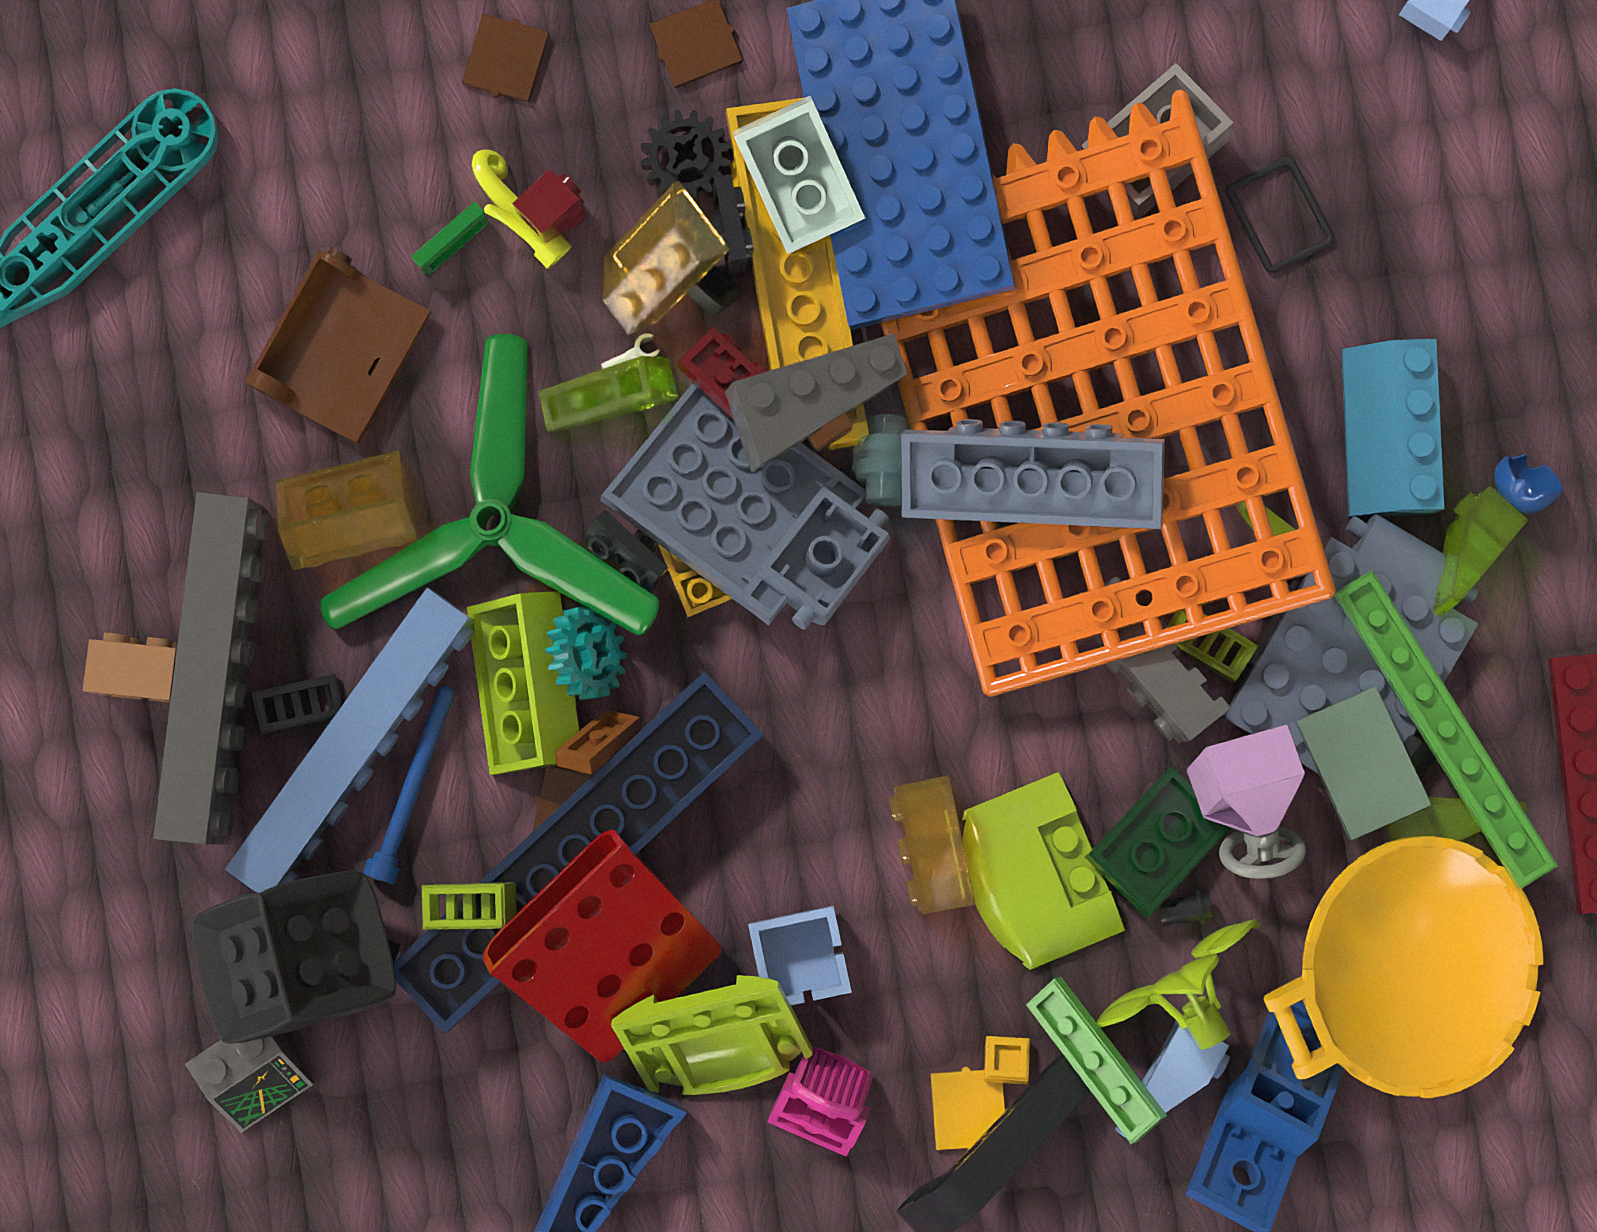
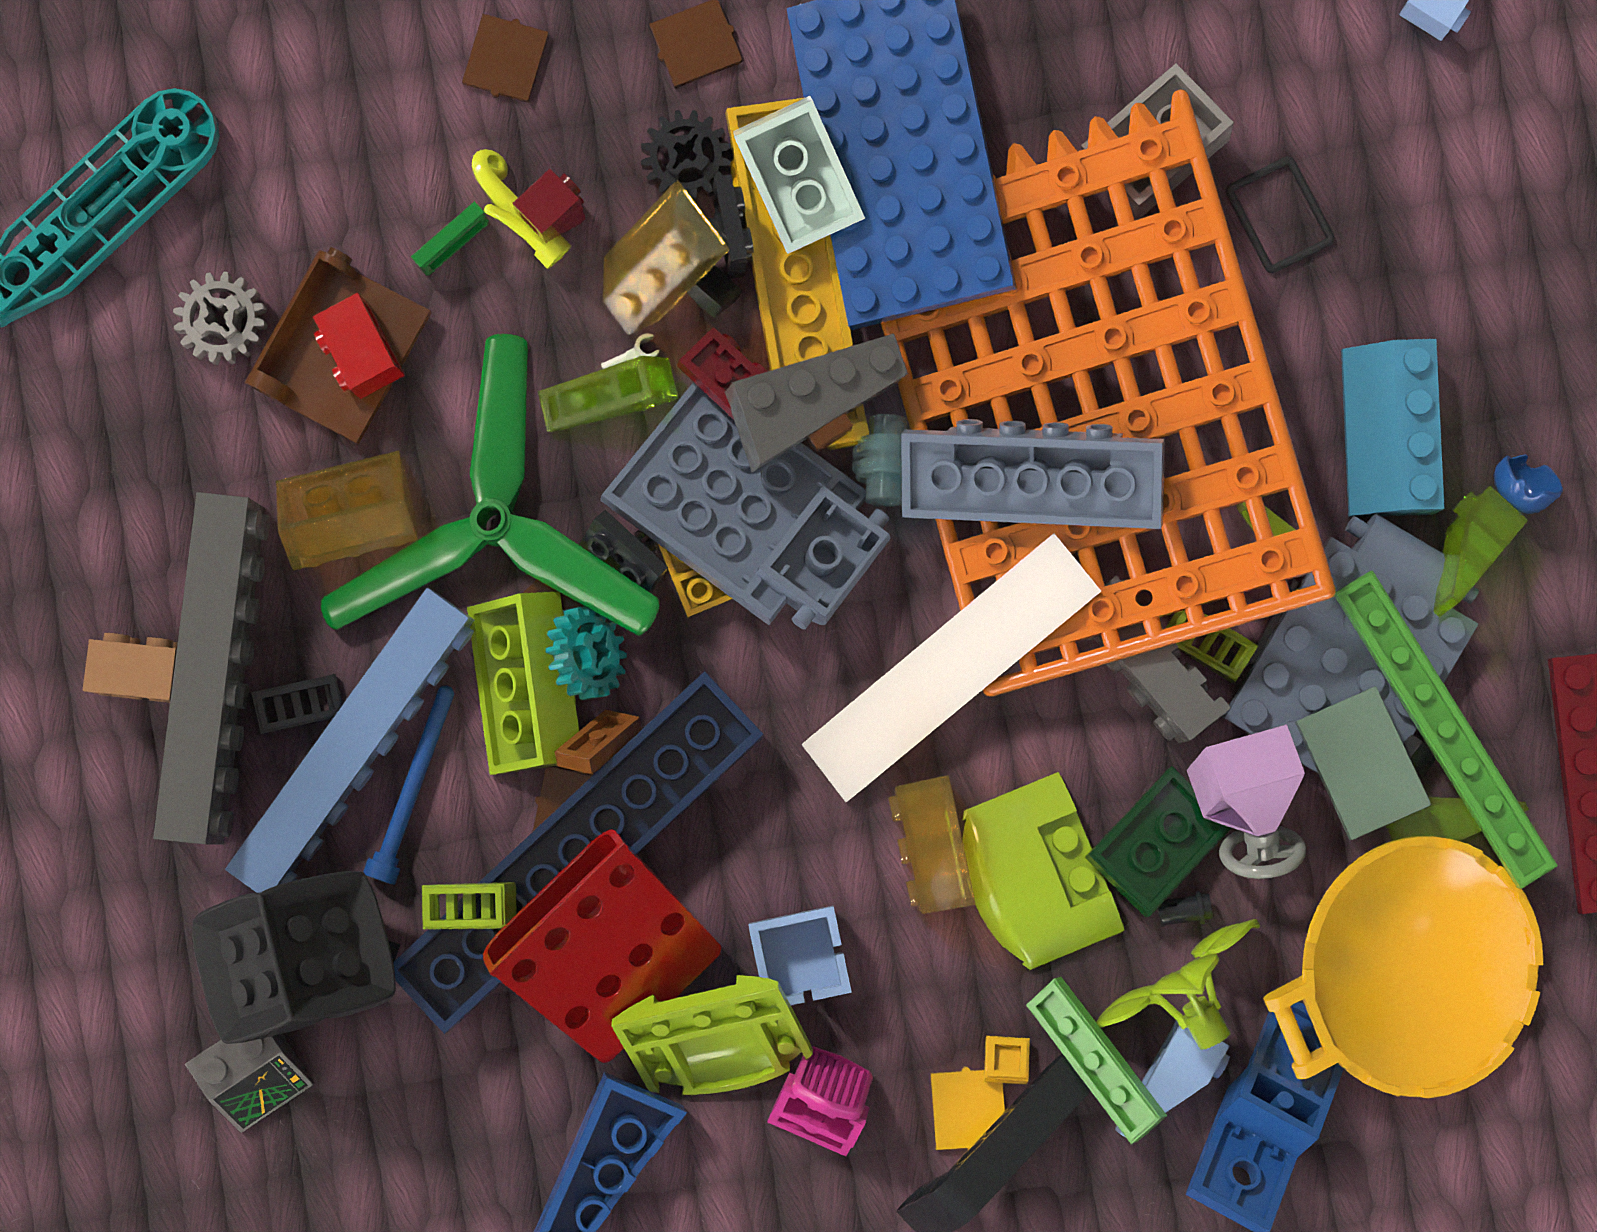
(206, 325): none -> light grey gear
(358, 346): none -> red brick
(951, 667): none -> white sticker

